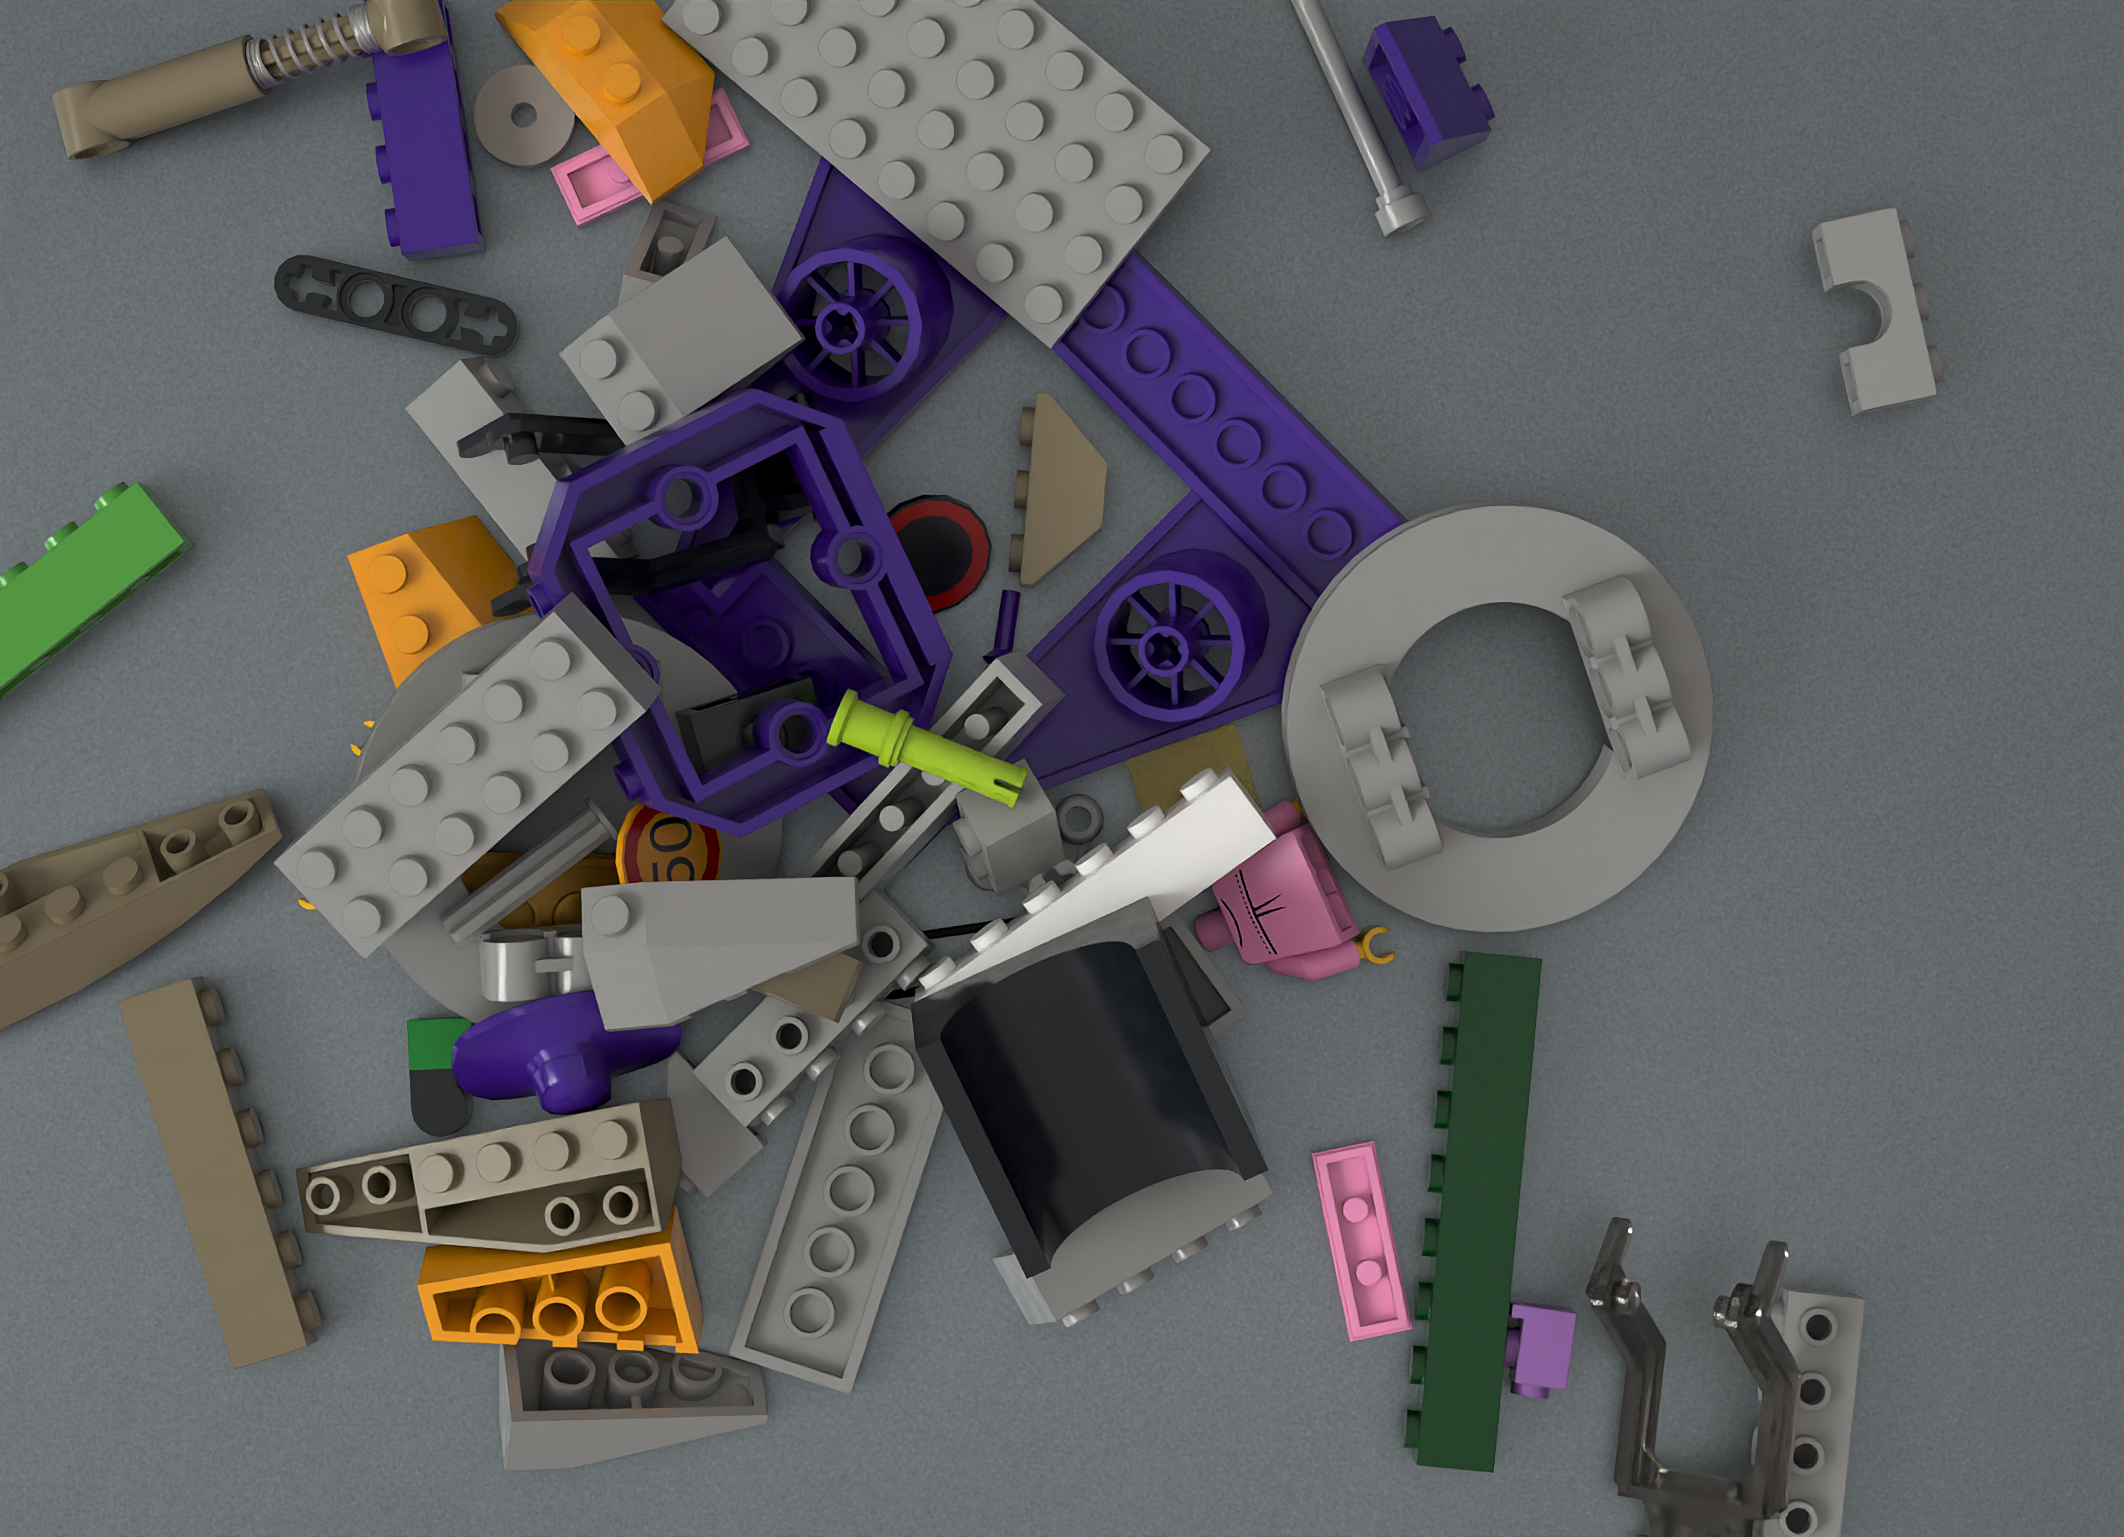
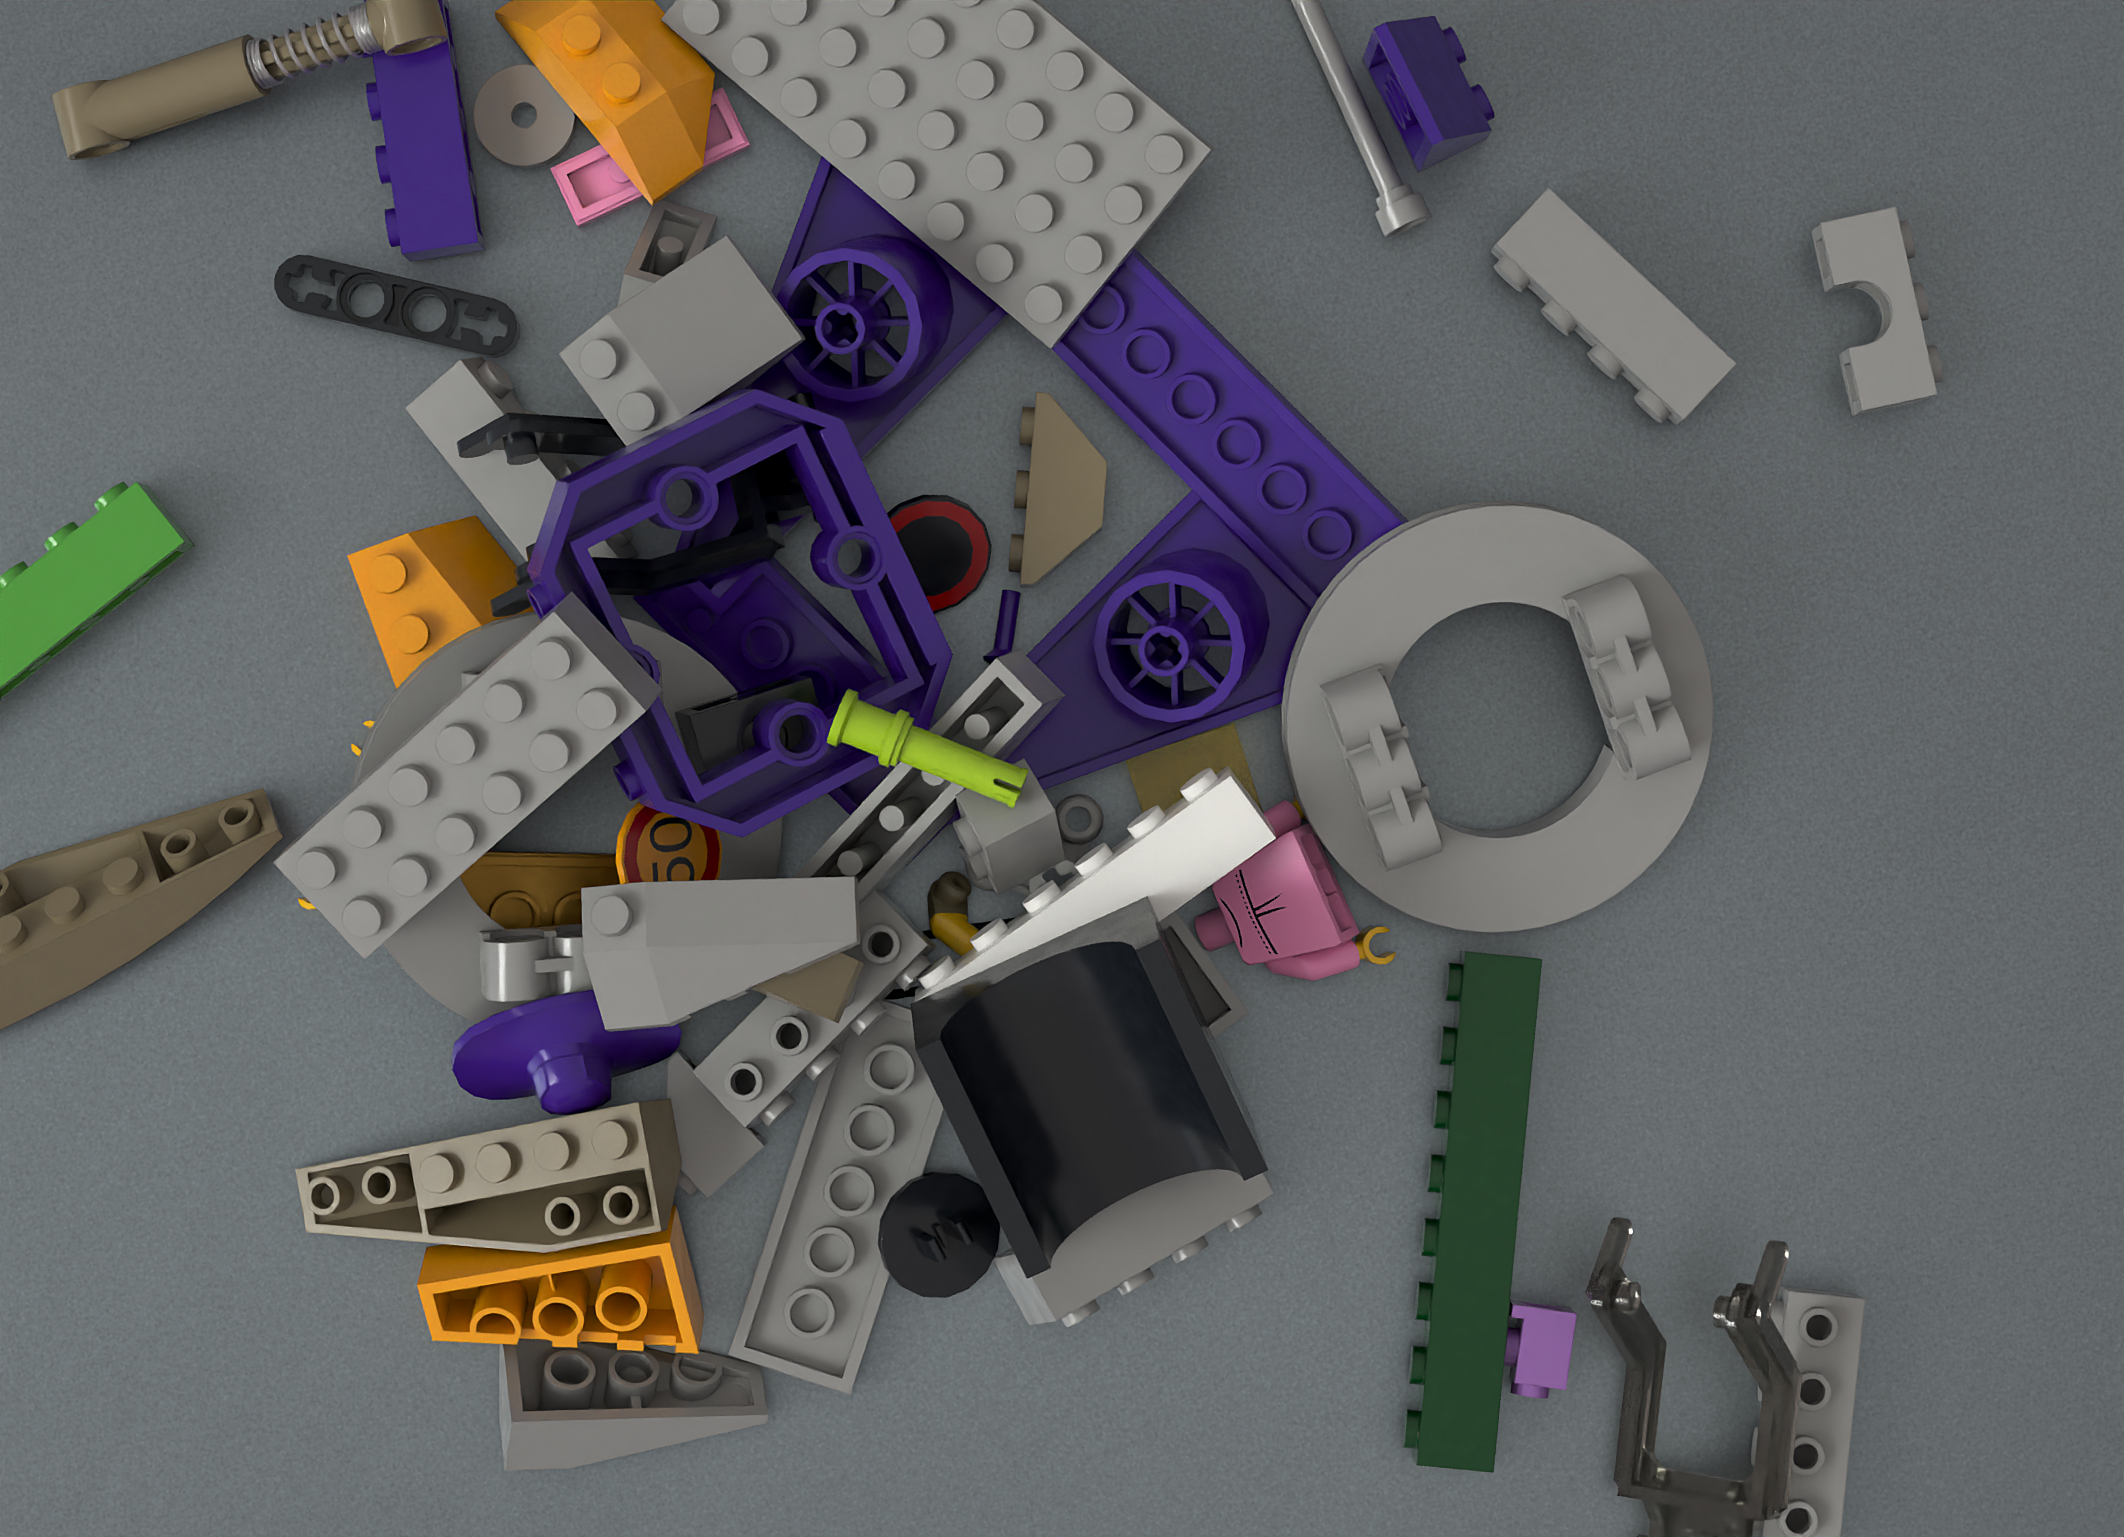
(219, 1171): dark tan brick -> none
(436, 1098): leg -> none
(528, 874): light grey axle -> none
(938, 1234): none -> black piece
(950, 912): none -> arm
(1361, 1240): bright pink tile -> none
(1611, 308): none -> light grey brick

